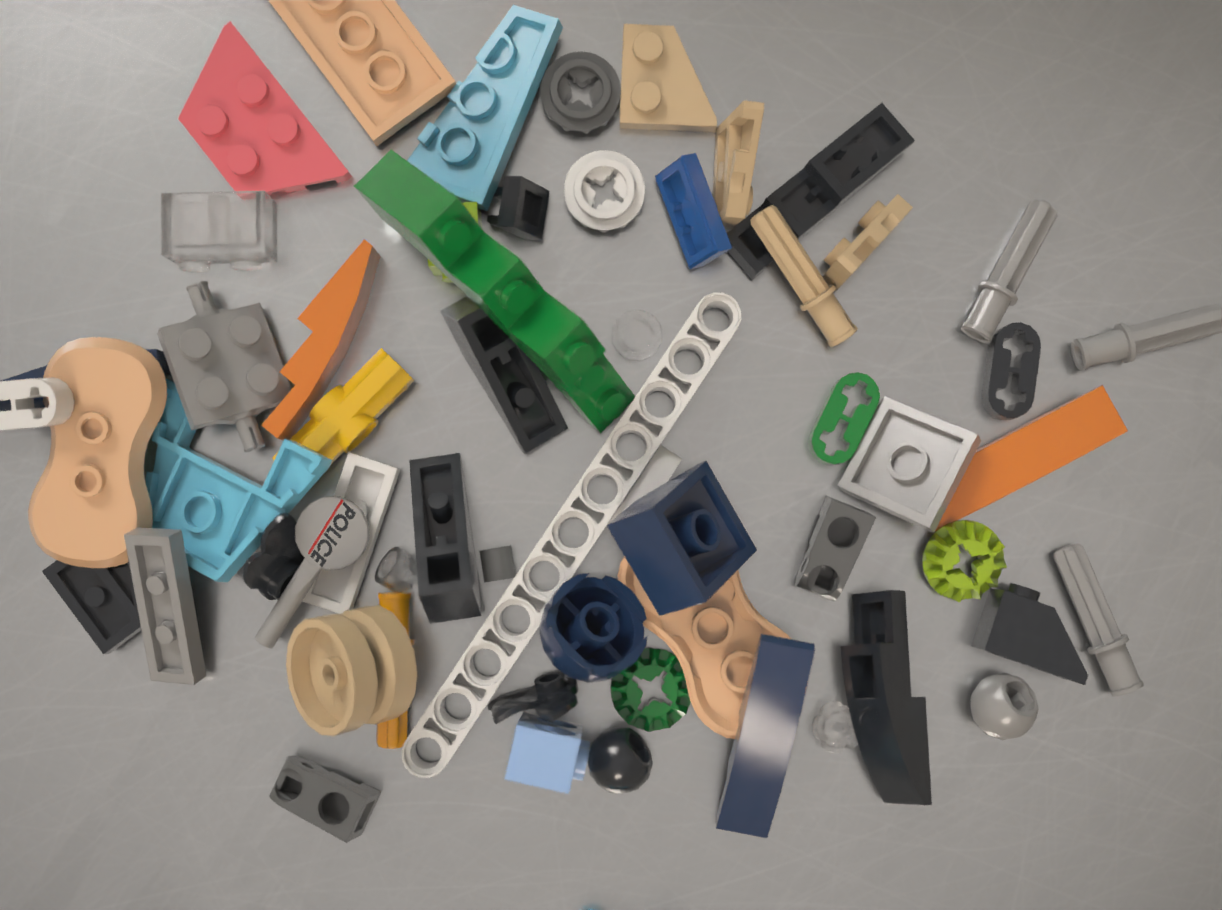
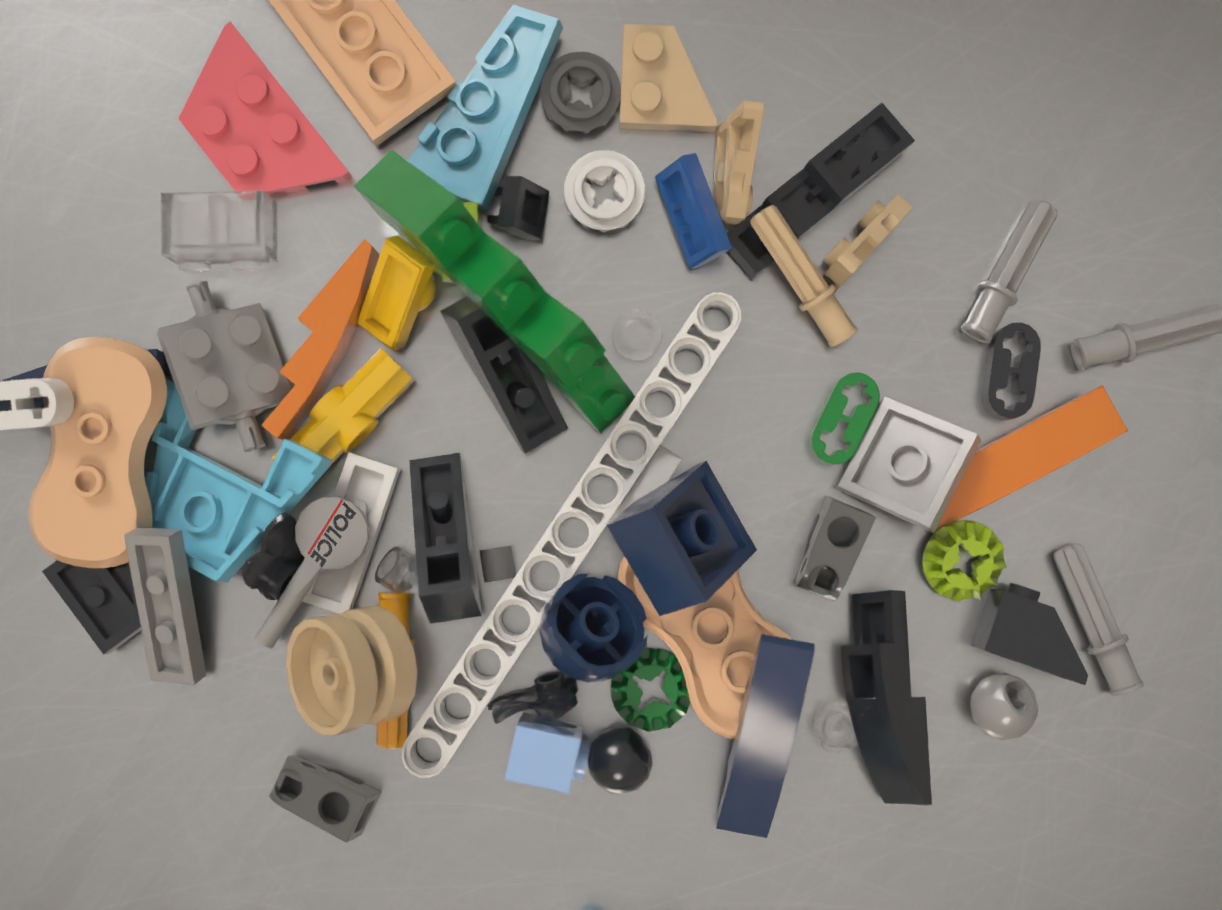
(397, 292): none -> yellow tile

